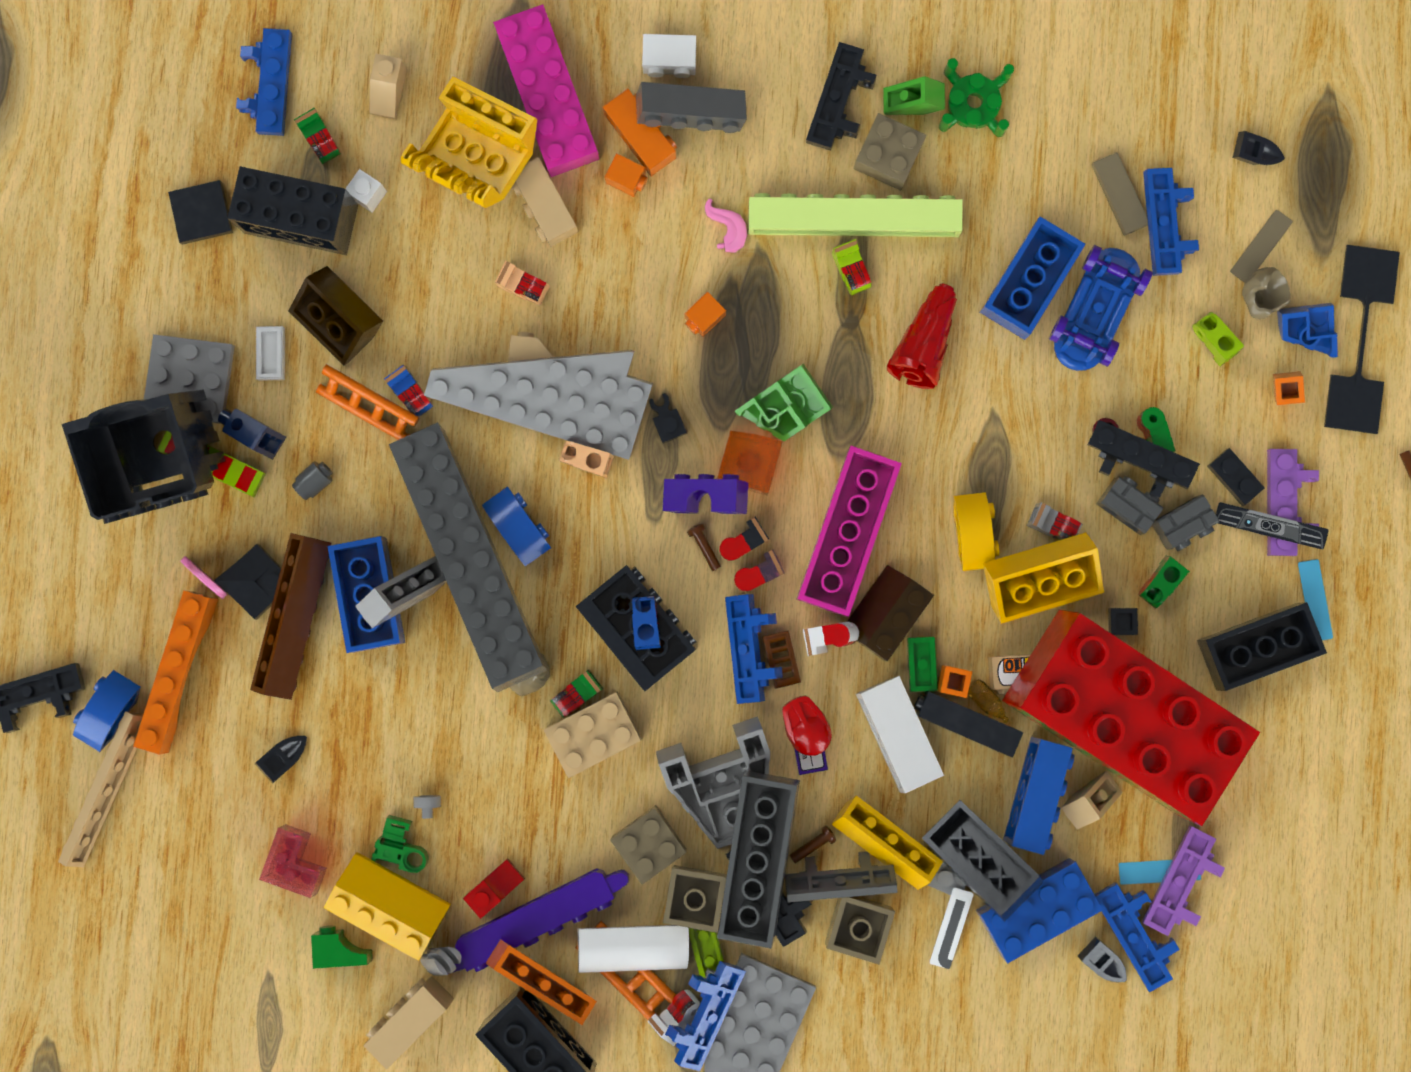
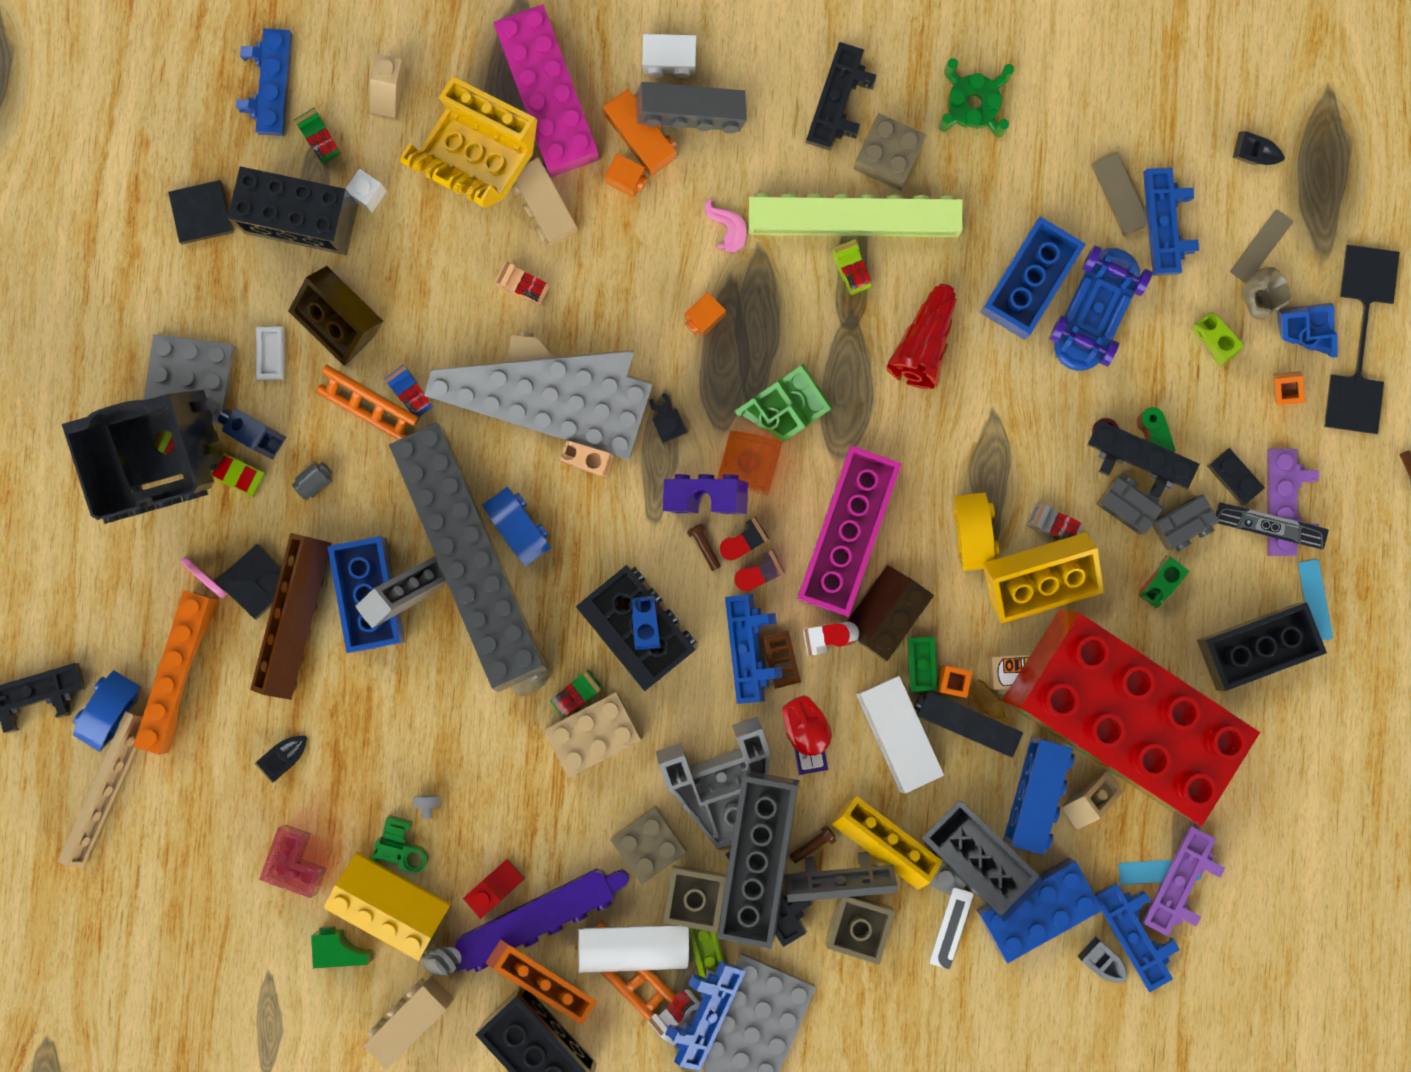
(914, 97): bright green slope -> none
(1123, 621): black plate -> none

